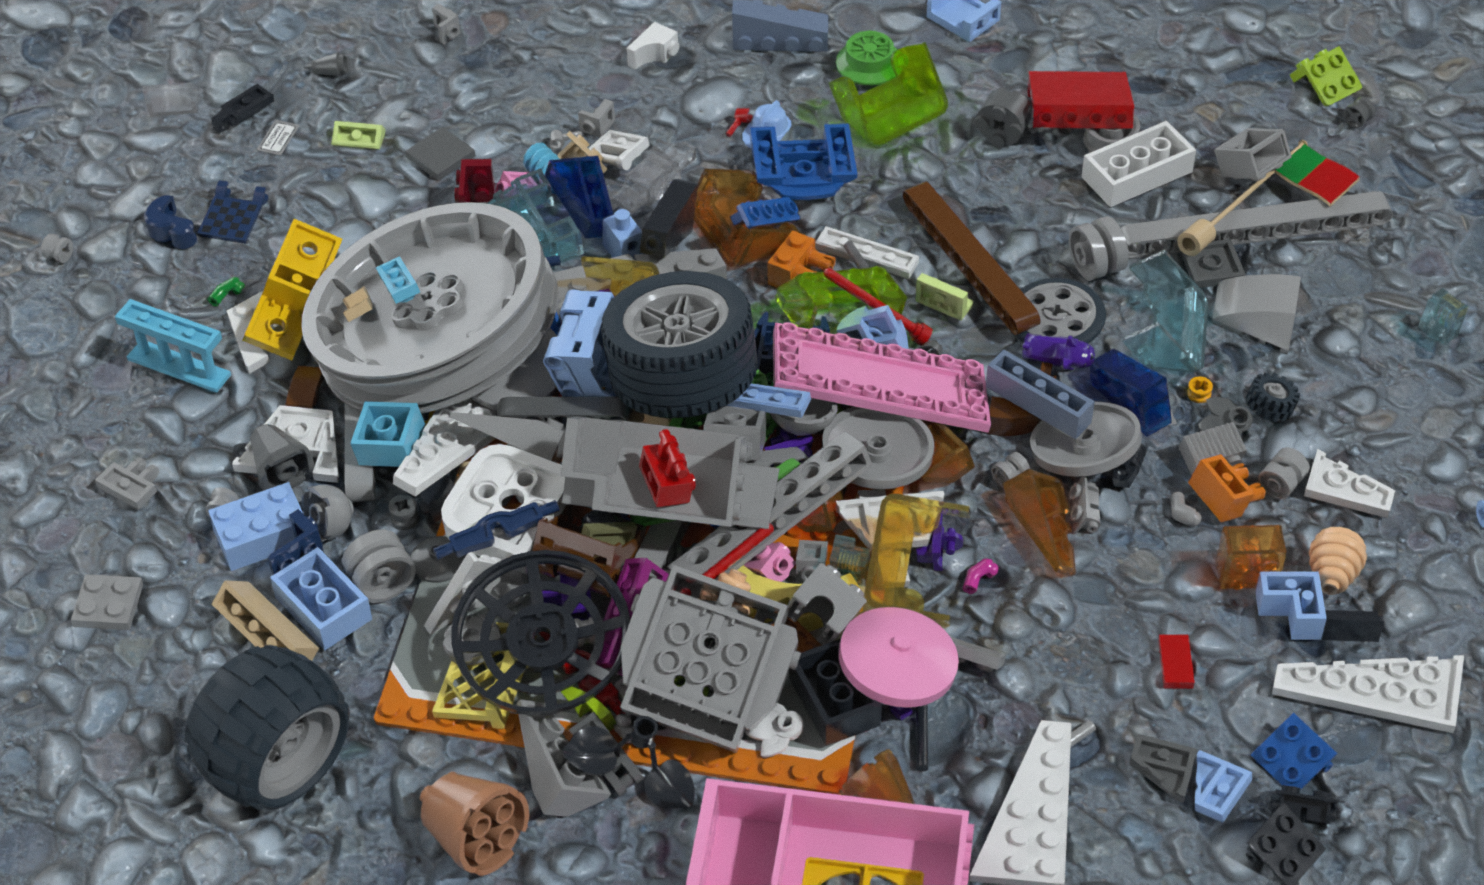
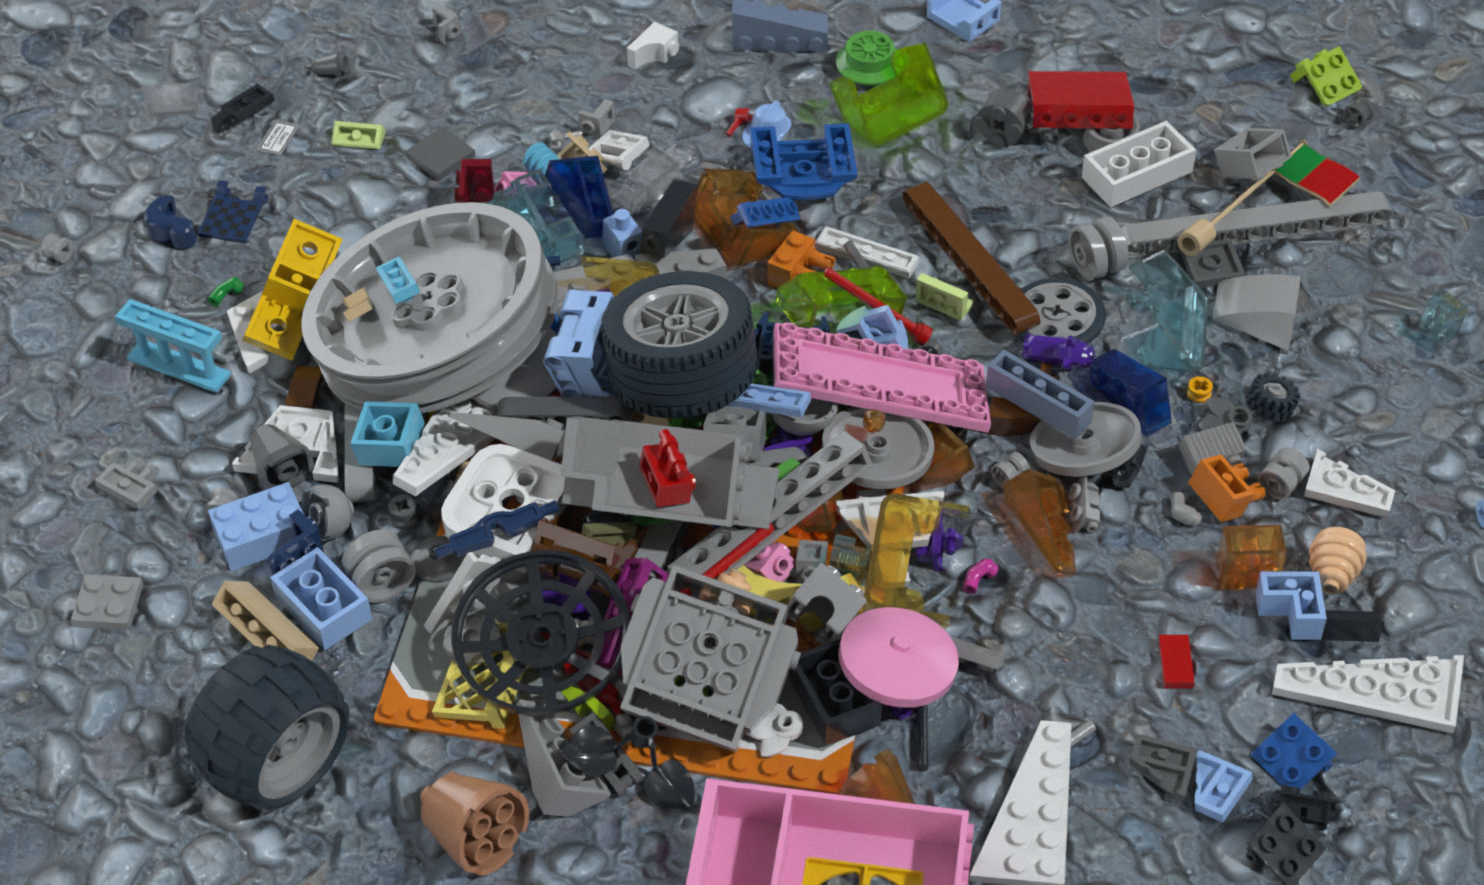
(873, 421): none -> clear orange hinge

